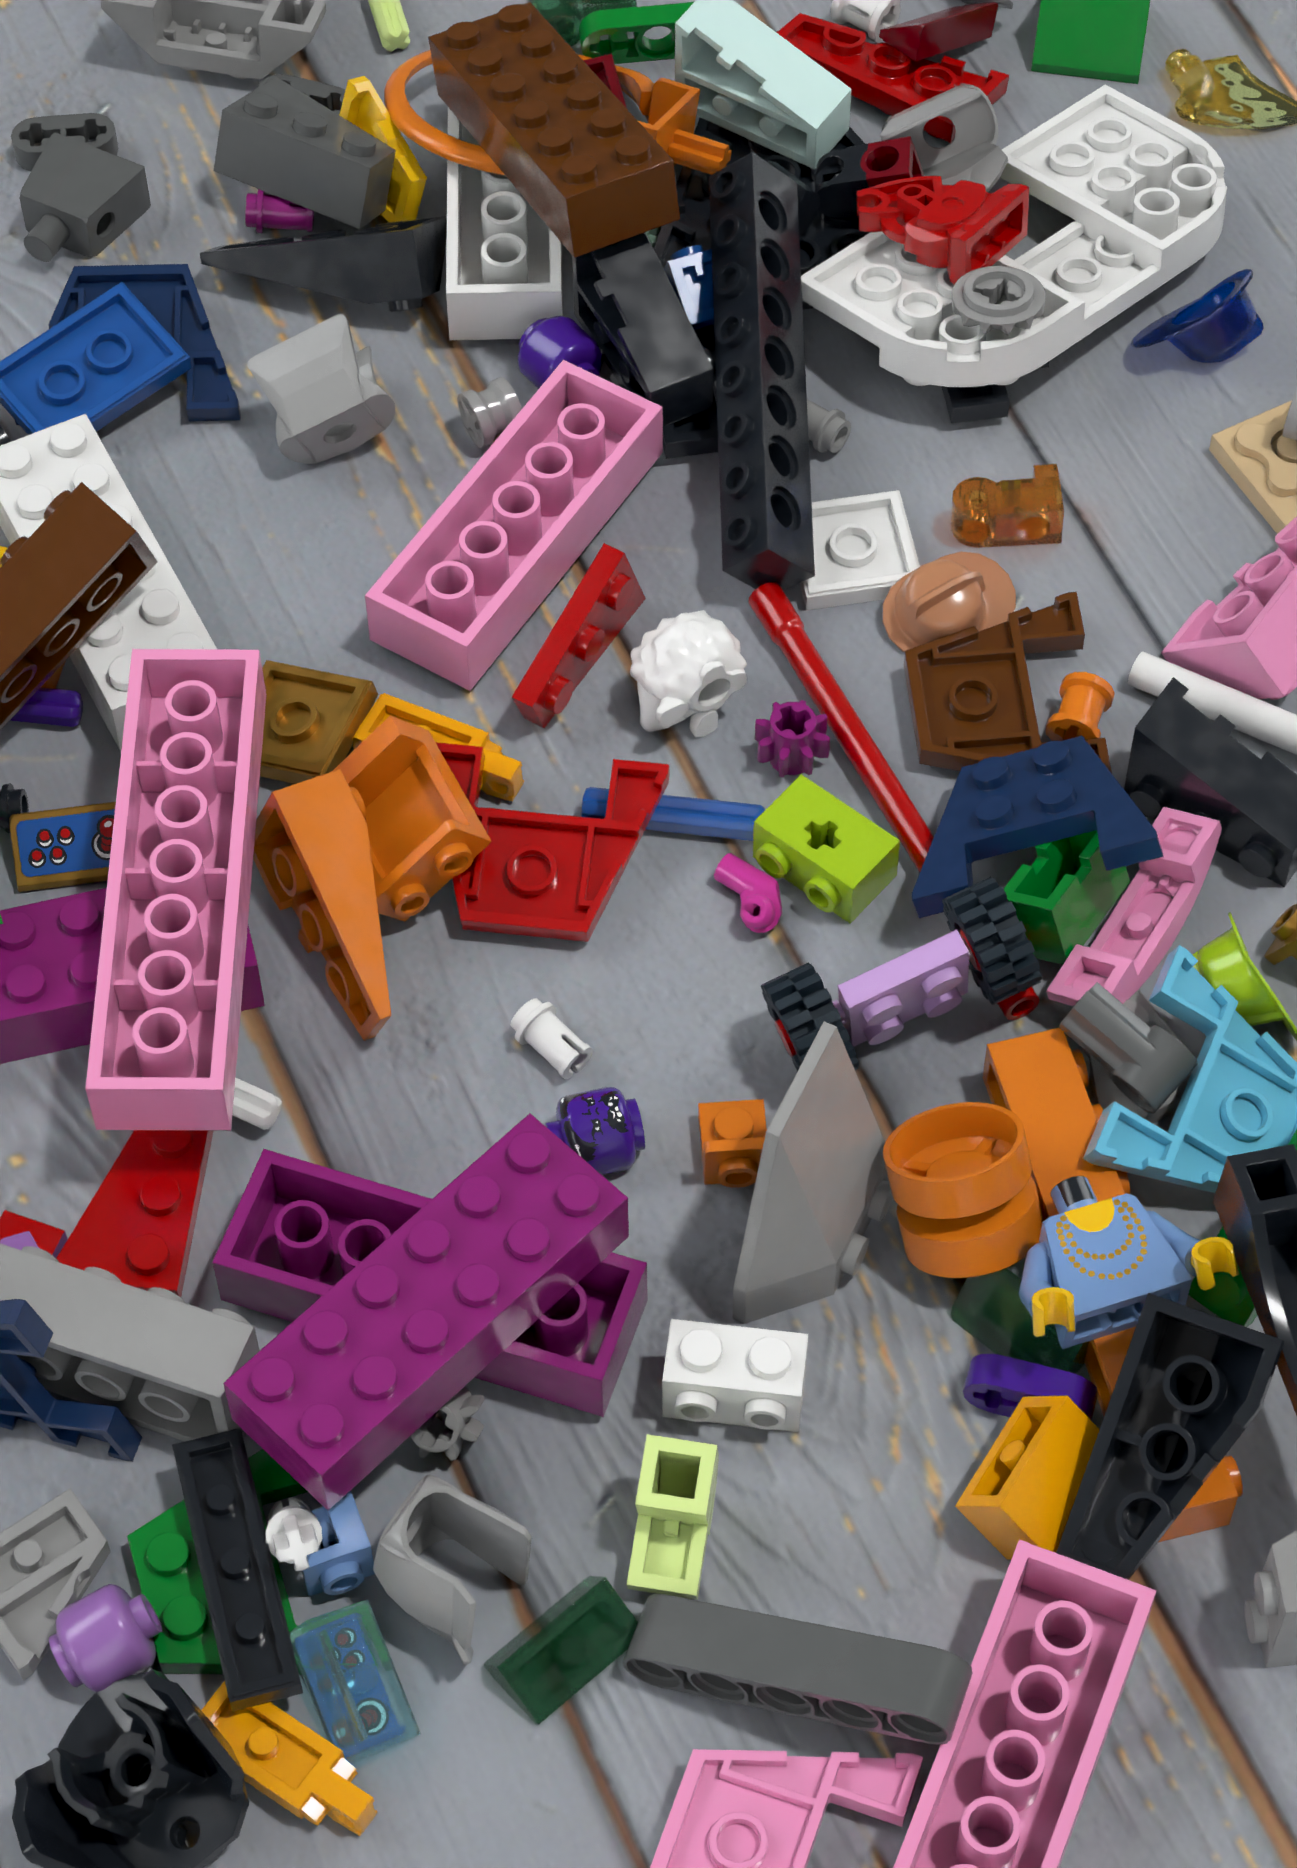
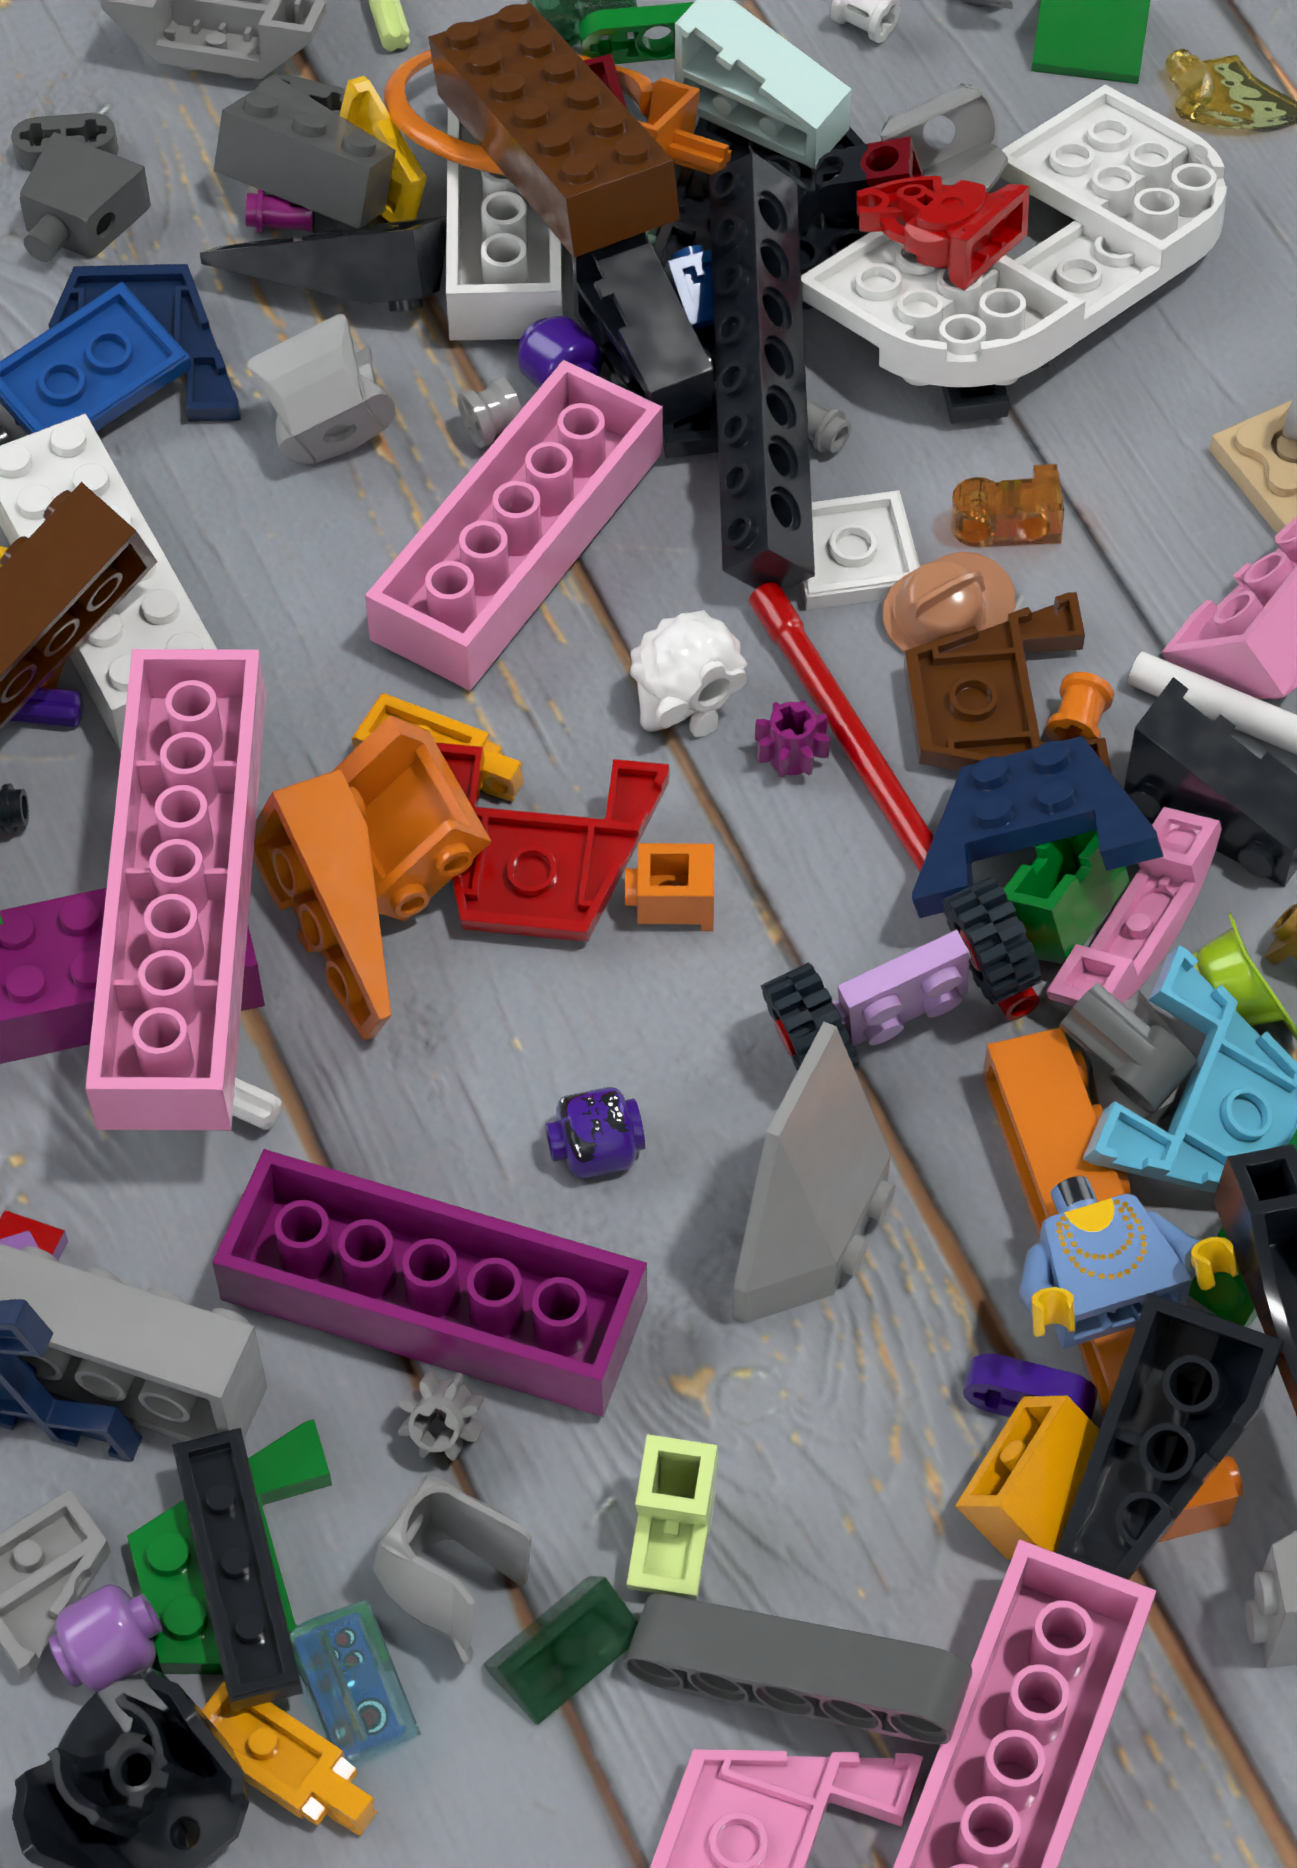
(62, 846): slope -> none
(145, 1211): red wing -> none
(293, 1533): white axle -> none
(310, 720): pearl gold plate -> none
(345, 1551): medium blue bracket -> none
(427, 1310): magenta brick -> none
(550, 1037): white pin -> none
(580, 636): red wing -> none
(672, 884): none -> orange brick
(687, 815): blue axle -> none
(731, 1141): orange bracket -> none
(734, 1375): white brick -> none
(757, 890): dark pink arm -> none
(825, 849): lime brick -> none
(884, 74): red wing -> none
(942, 30): dark red slope -> none
(963, 1189): orange wheel -> none
(979, 290): light grey gear -> none
(998, 1319): clear green slope -> none
(1211, 325): clear blue piece -> none

